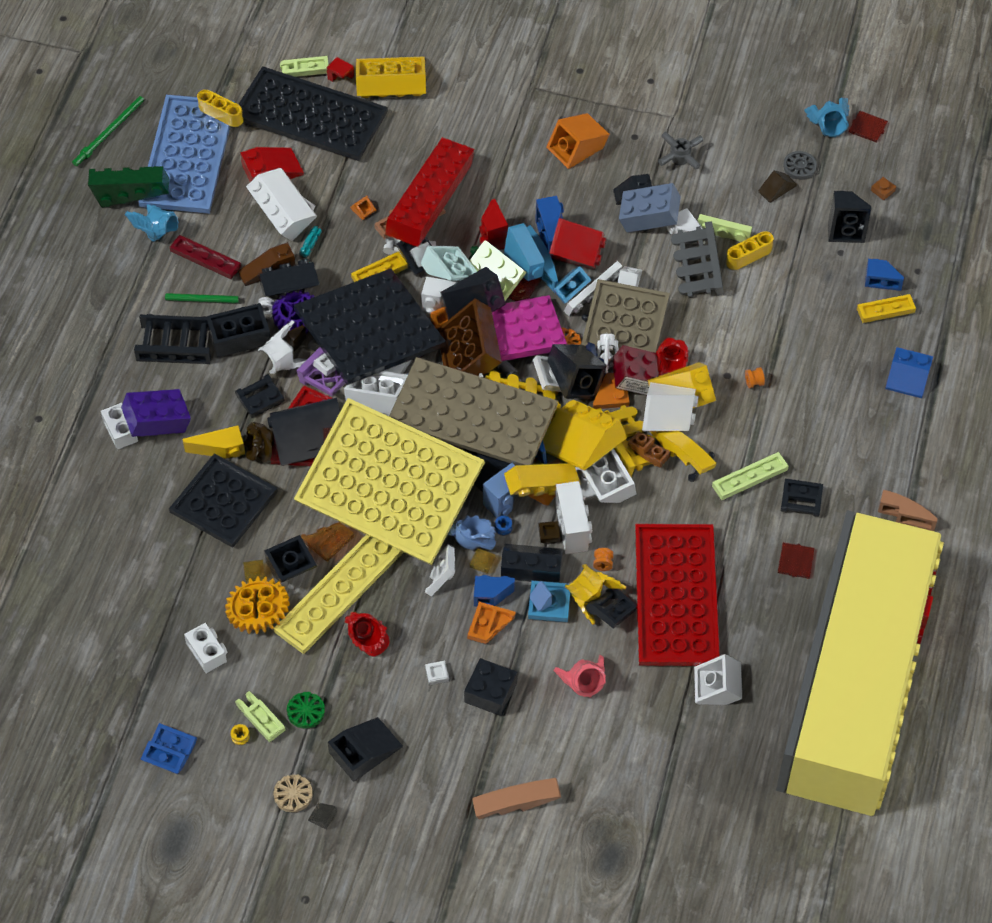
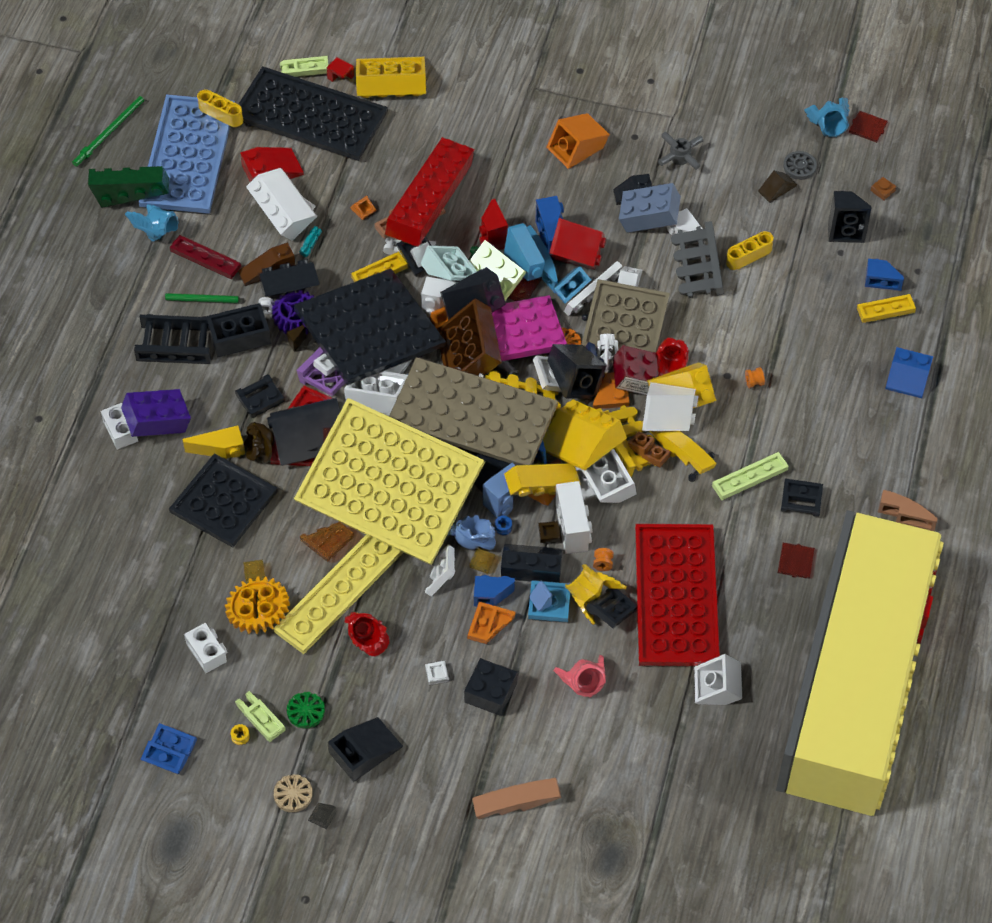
(281, 352): white helmet -> none
(289, 559): black slope -> none
(726, 228): yellowish green plate -> none

